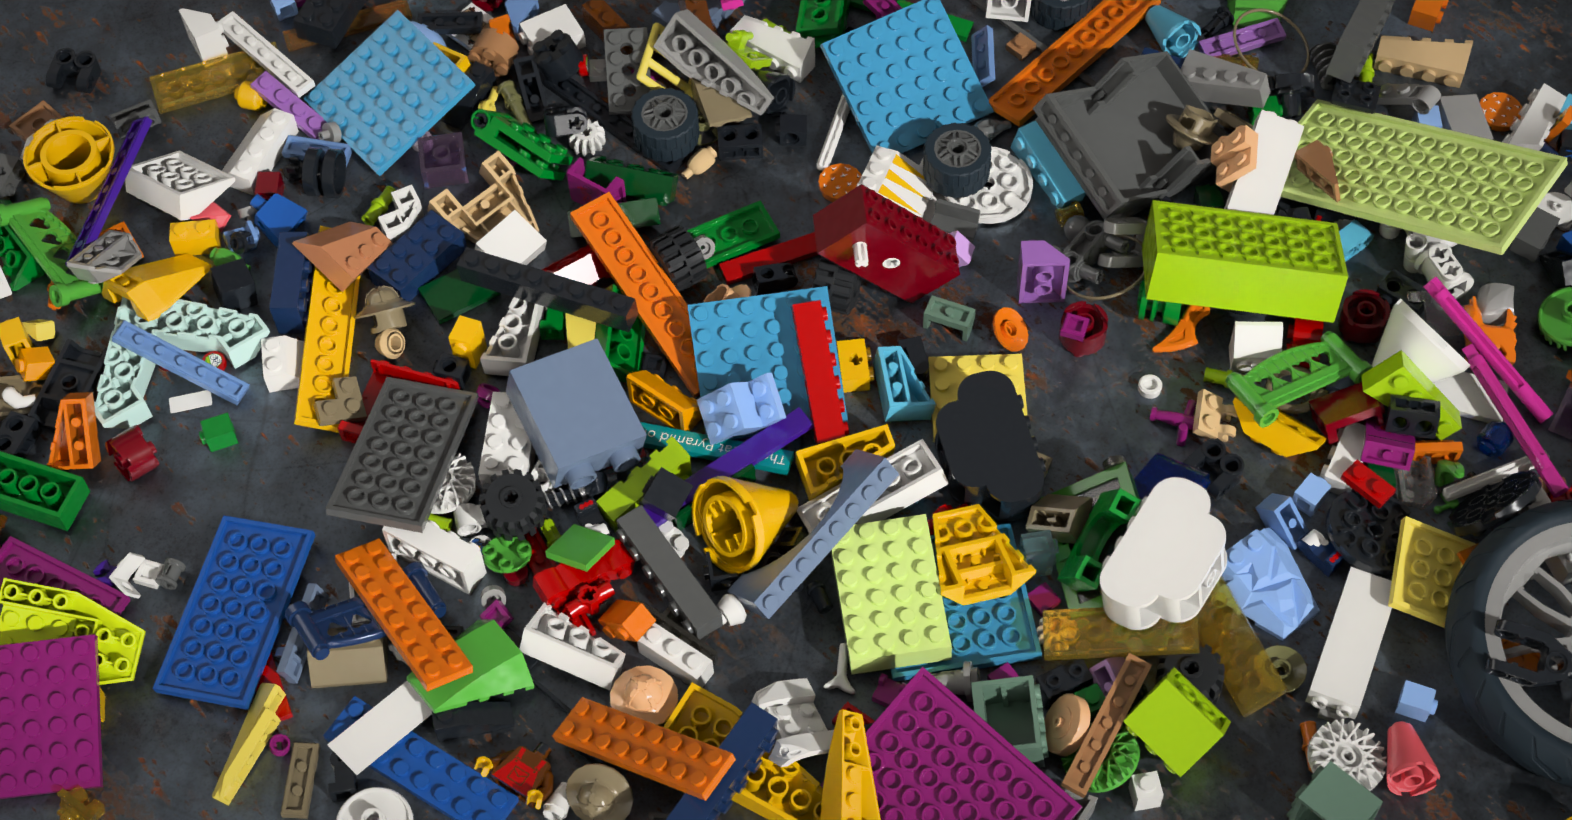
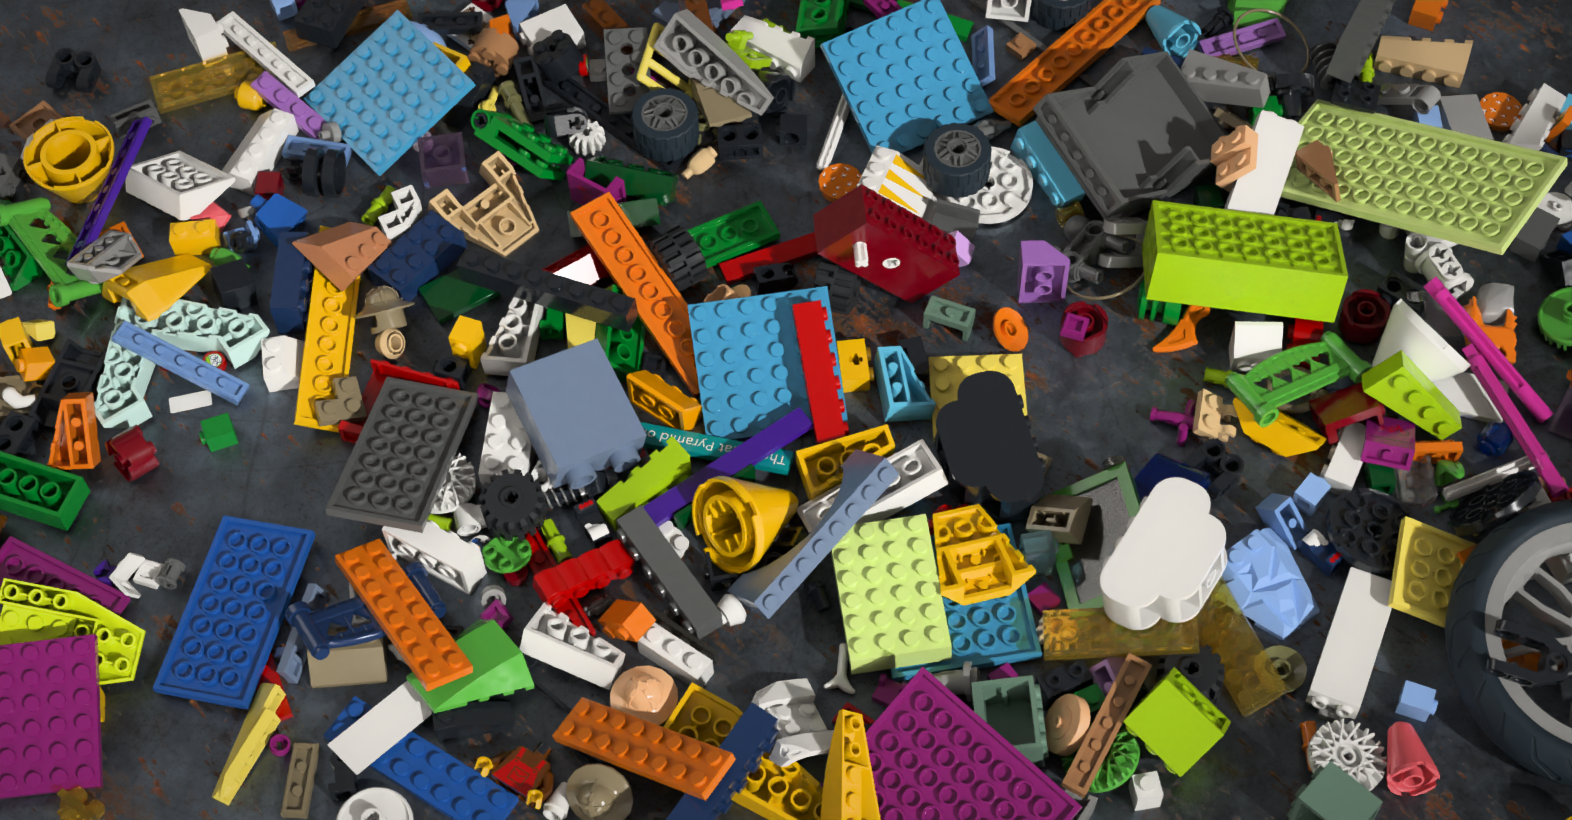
(513, 240): white brick -> none
(580, 547): bright green tile -> none
(583, 605): red axle -> none
(665, 494): black head -> none
(706, 245): light grey tile -> none
(741, 408): light blue bracket -> none
(1110, 511): green arch -> none
(1150, 386): white tile -> none
(1192, 128): dark tan helmet -> none
(1354, 239): medium azure beam -> none
(1368, 484): red plate -> none
(1412, 416): black brick -> none

